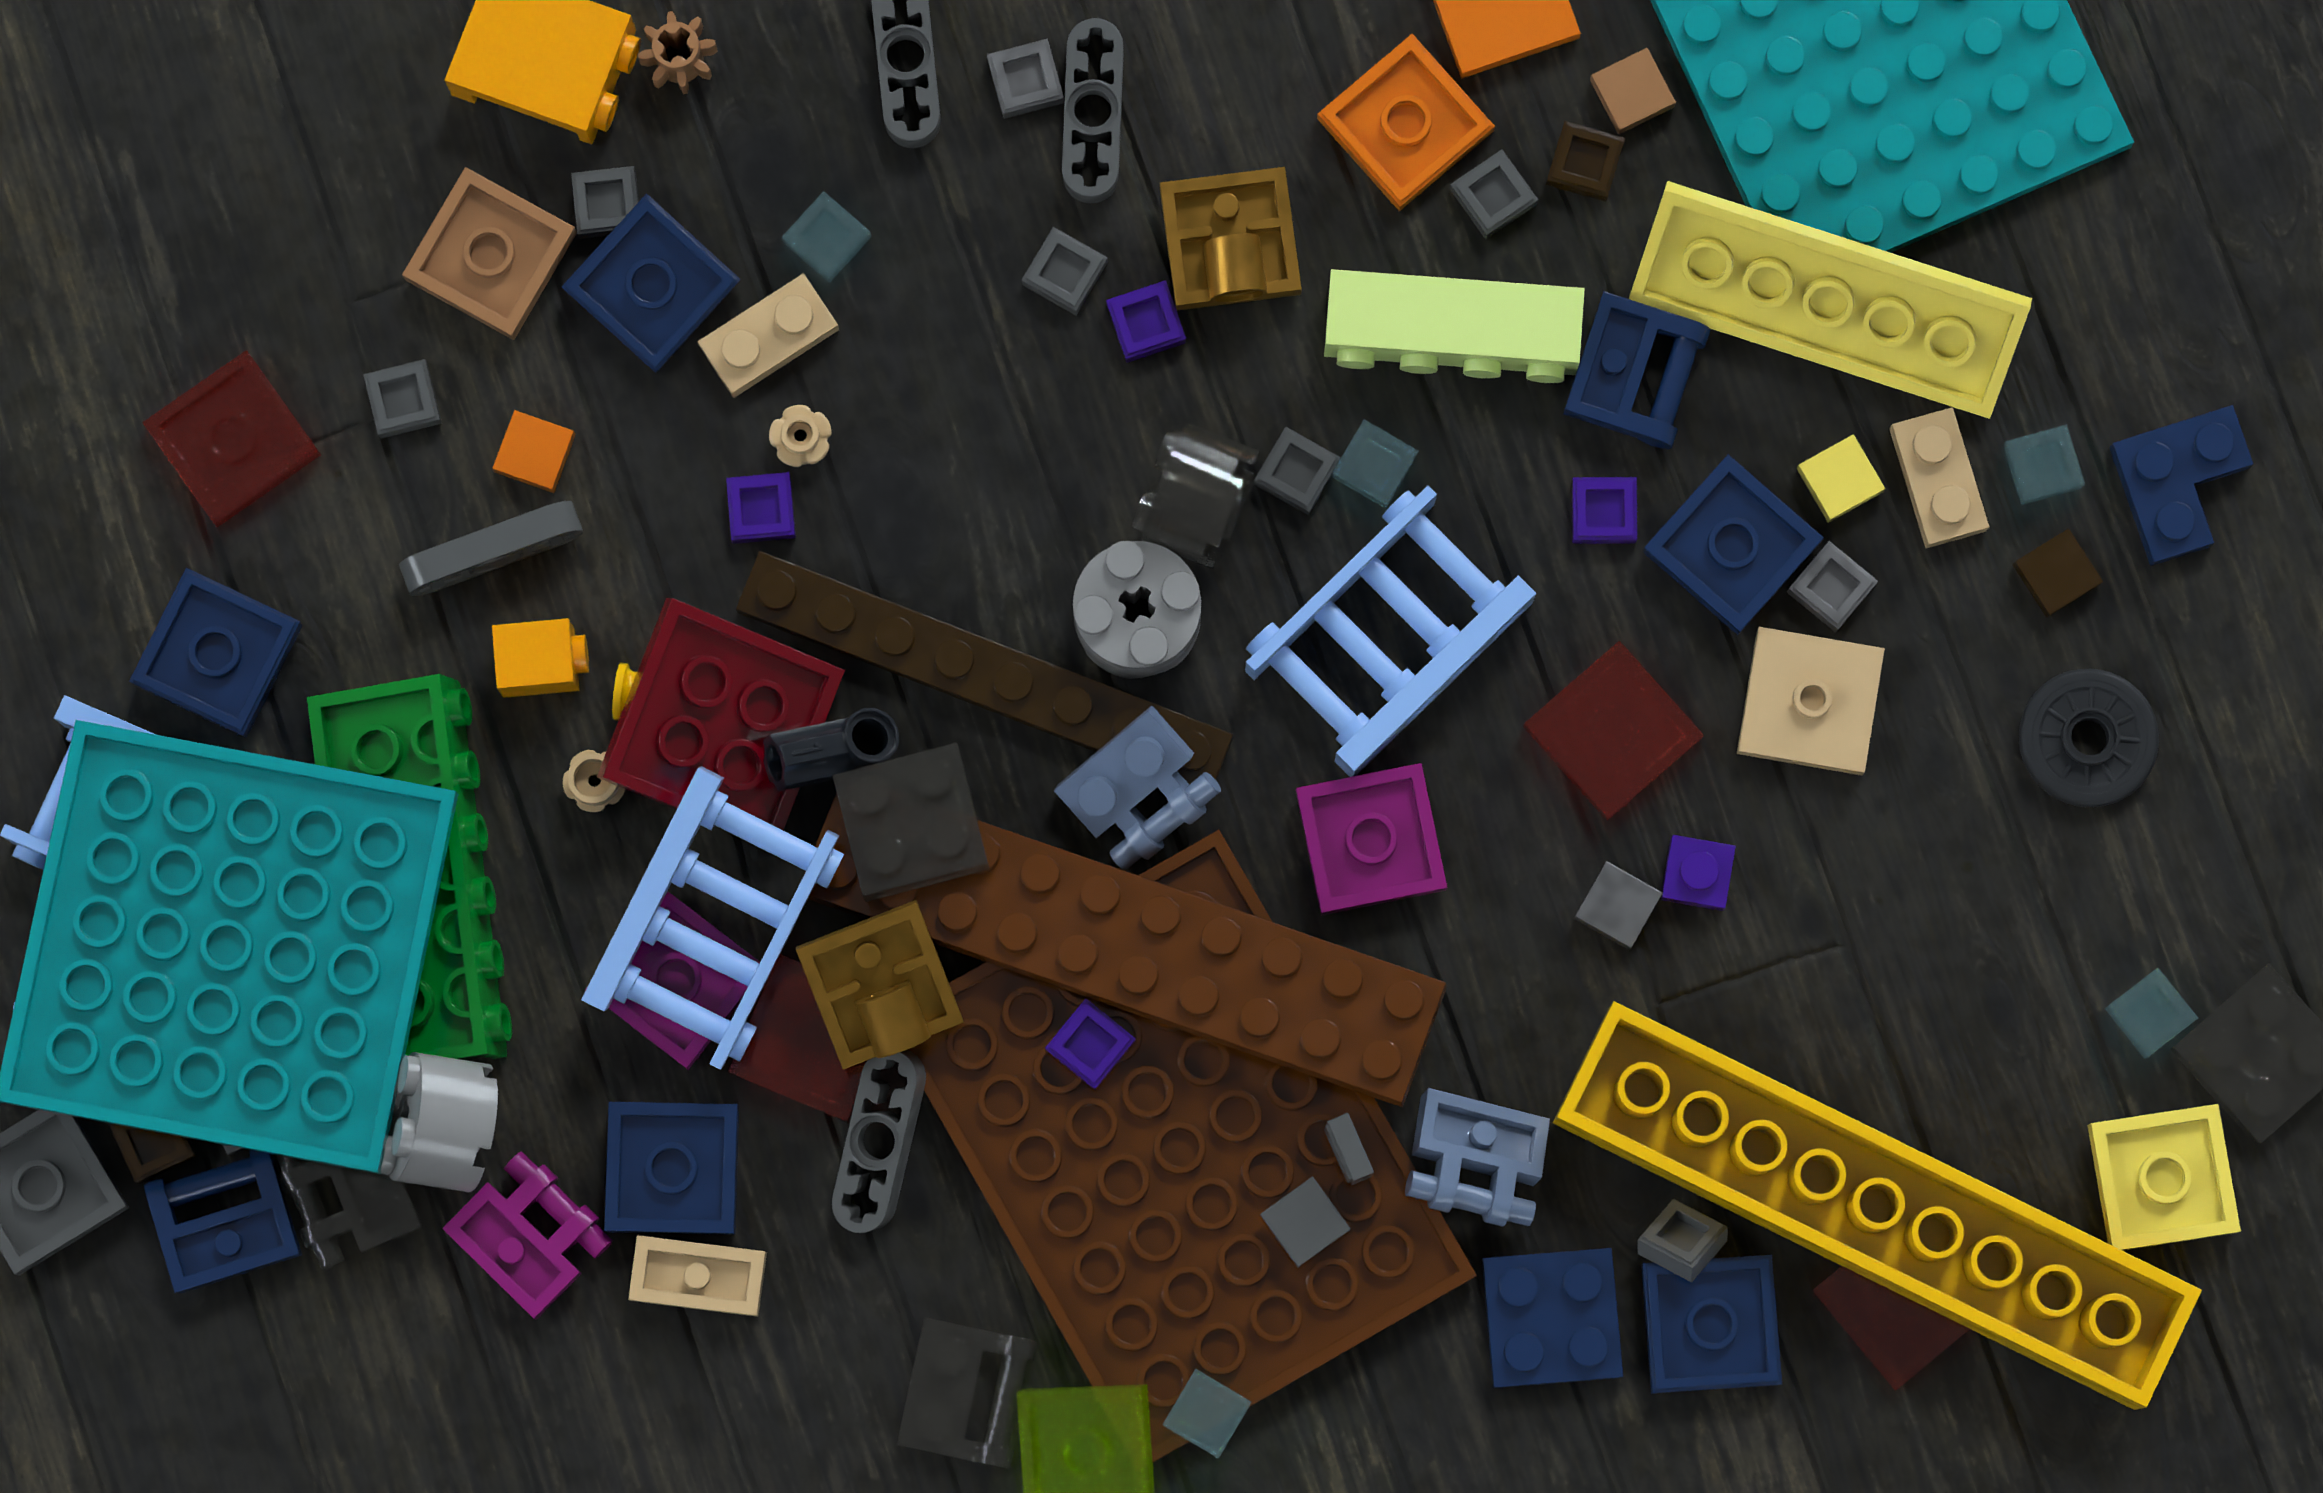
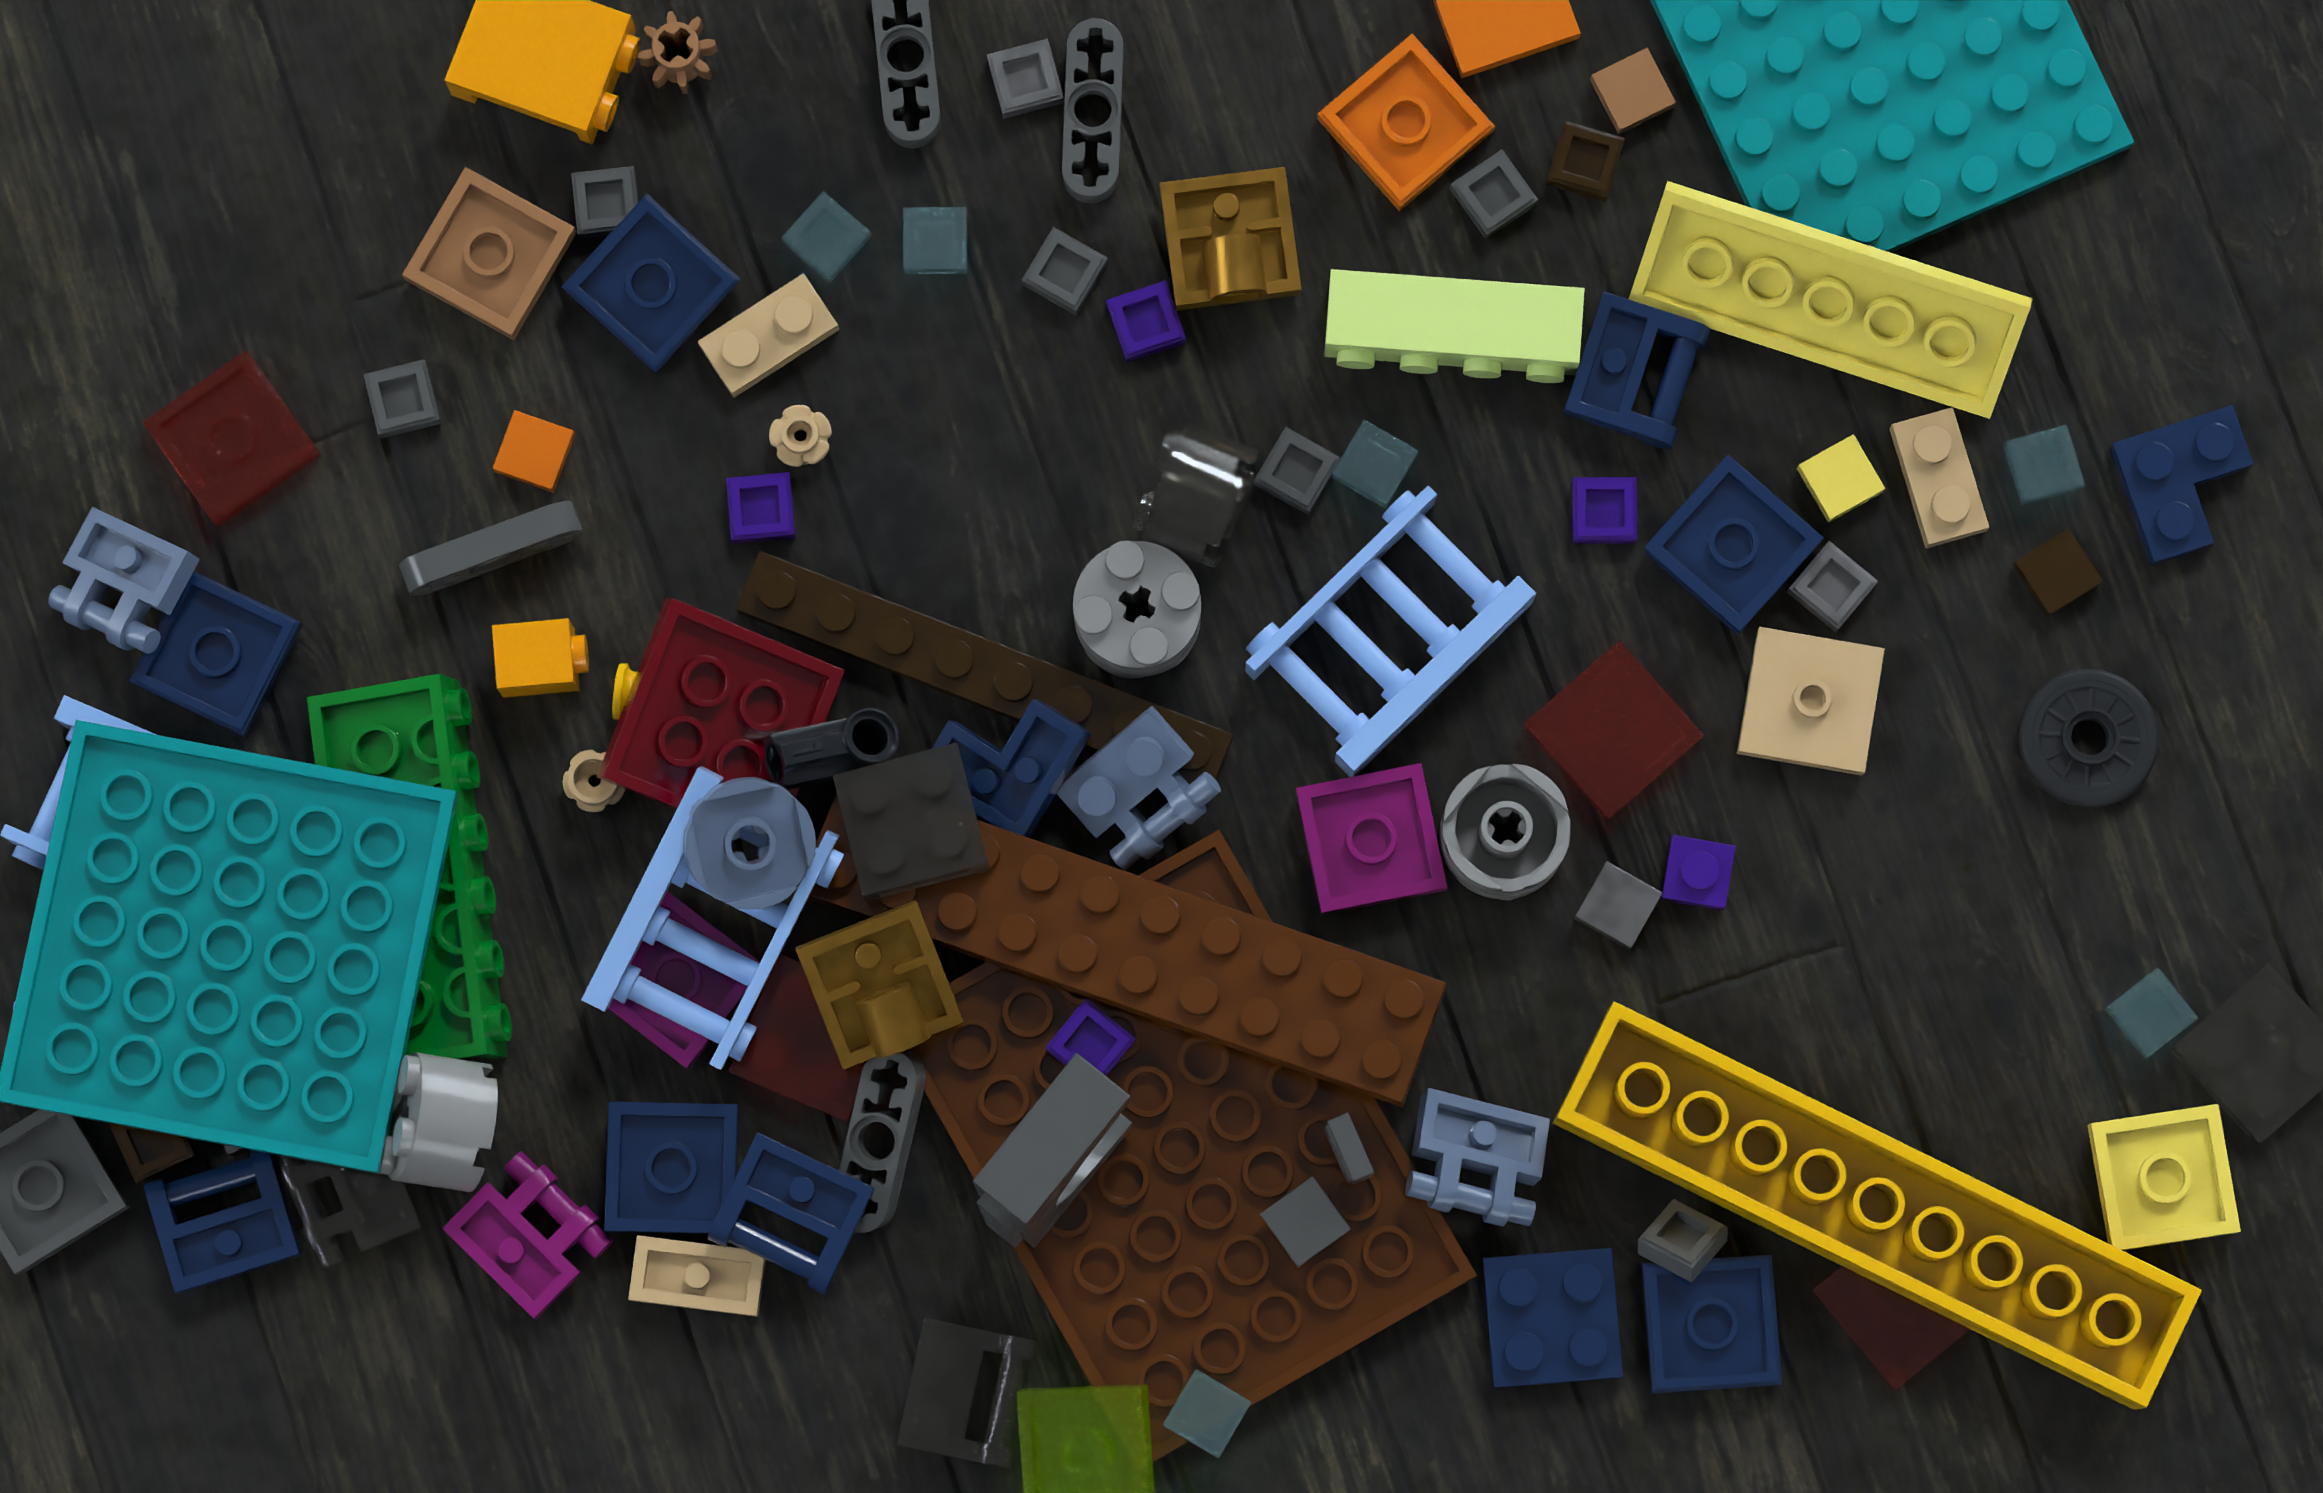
(130, 561): none -> sand blue plate
(780, 863): none -> sand blue plate
(801, 1193): none -> dark blue plate
(935, 240): none -> clear light blue tile
(1021, 780): none -> dark blue plate
(1052, 1153): none -> dark grey arch
(1499, 794): none -> light grey brick

